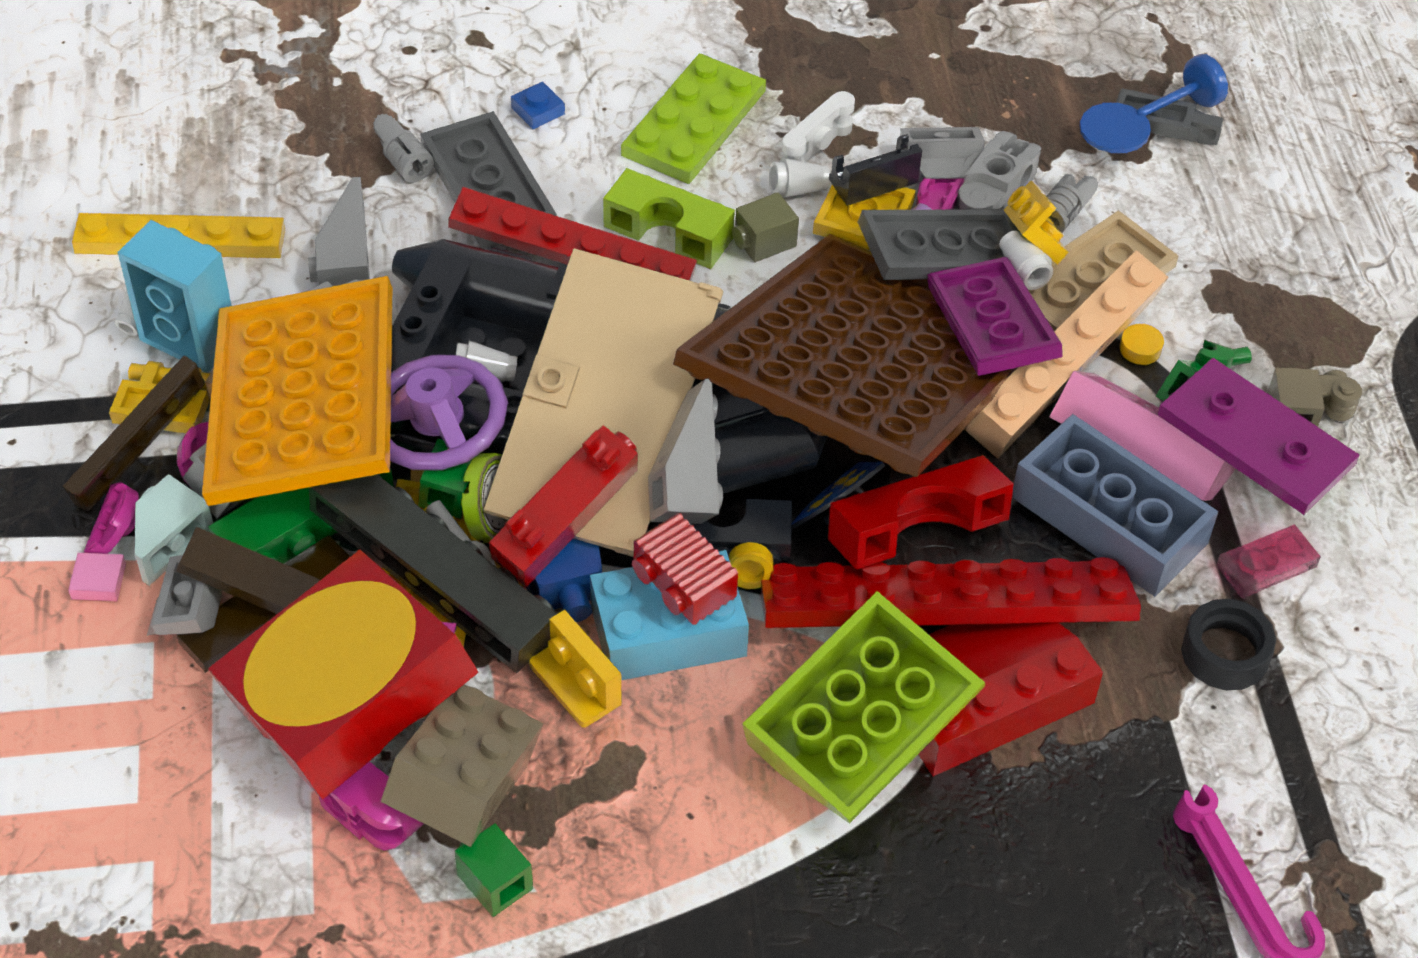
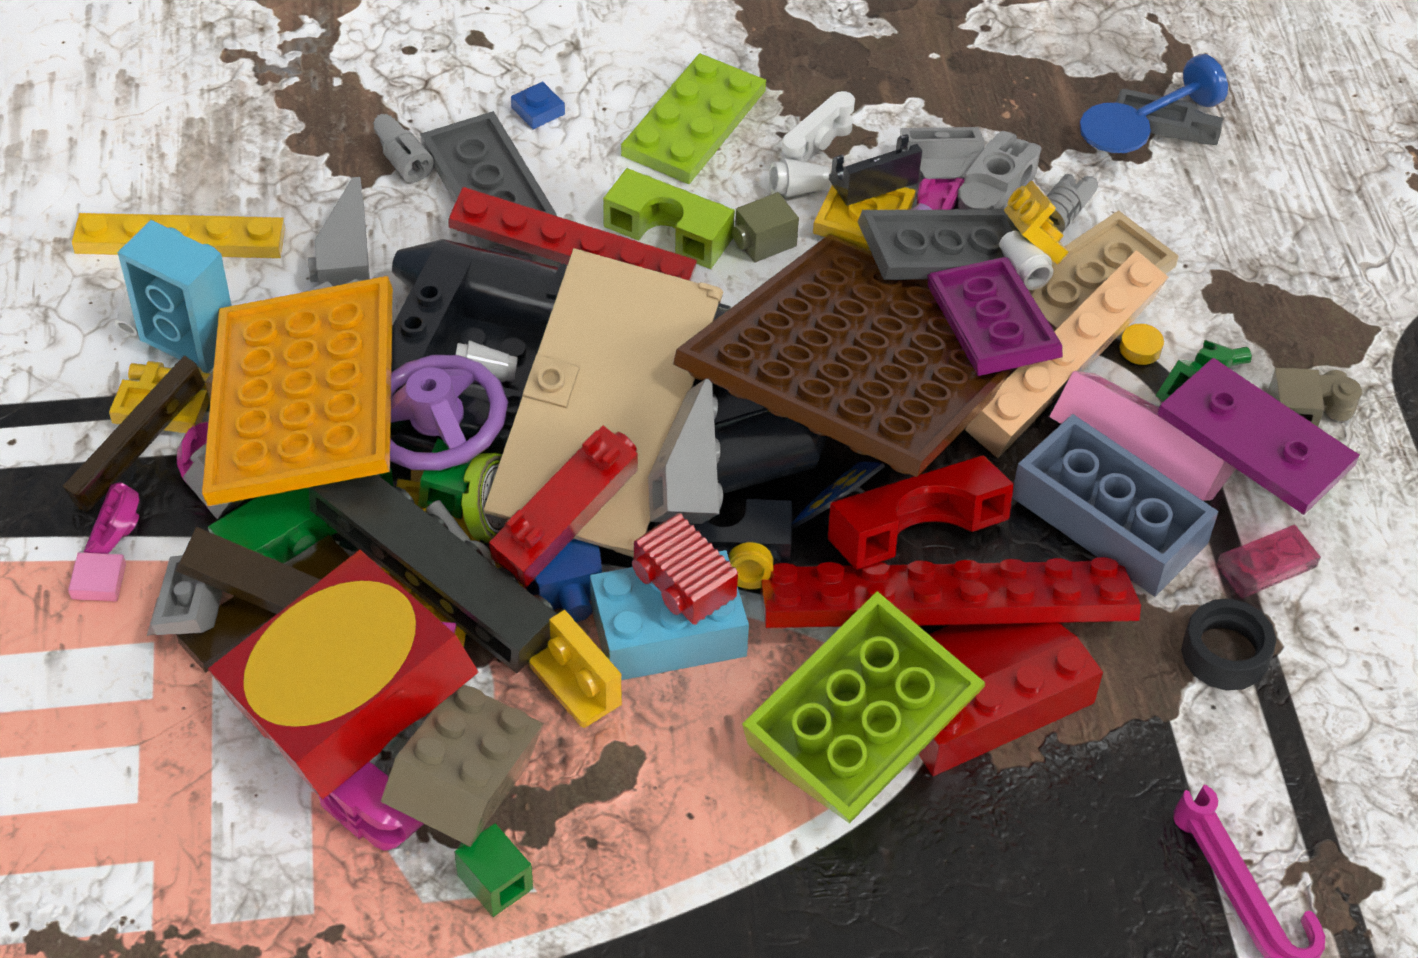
(165, 525): light aqua slope -> none

